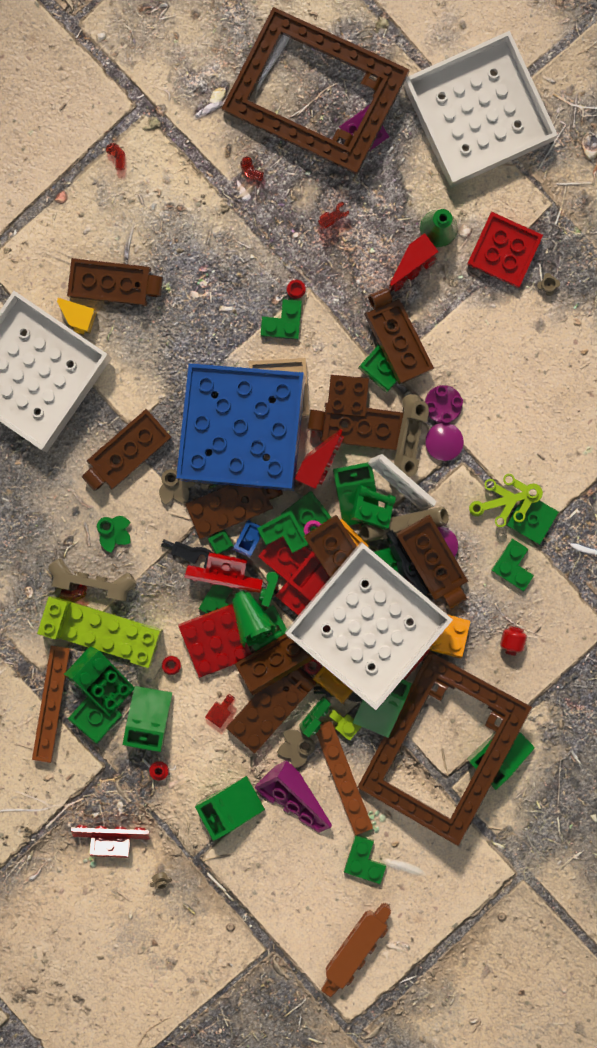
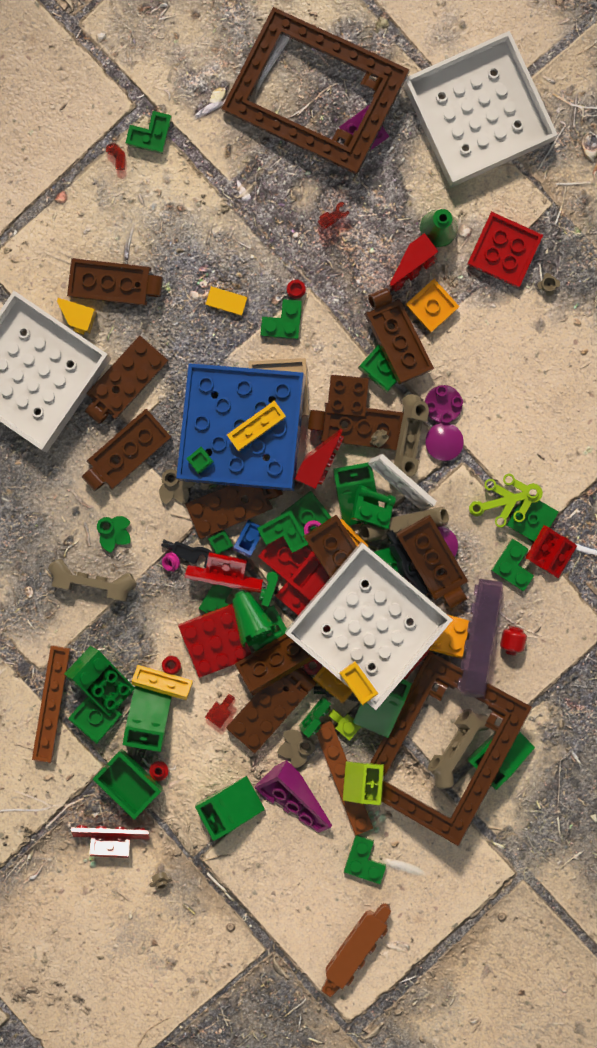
(74, 596): clear red arm -> none
(100, 630): lime plate -> none
(128, 783): none -> green piece
(130, 374): none -> reddish brown hinge
(154, 137): none -> green plate
(162, 682): none -> yellow plate
(170, 562): none -> dark pink plate
(200, 460): none -> green tile
(226, 301): none -> yellow tile
(249, 171): clear red arm -> none
(256, 426): none -> yellow plate
(358, 683): none -> yellow tile
(363, 783): none -> lime slope
(379, 438): none -> dark tan plate
(432, 305): none -> light orange plate
(442, 765): none -> dark tan plate
(481, 639): none -> clear purple brick
(551, 551): none -> red slope

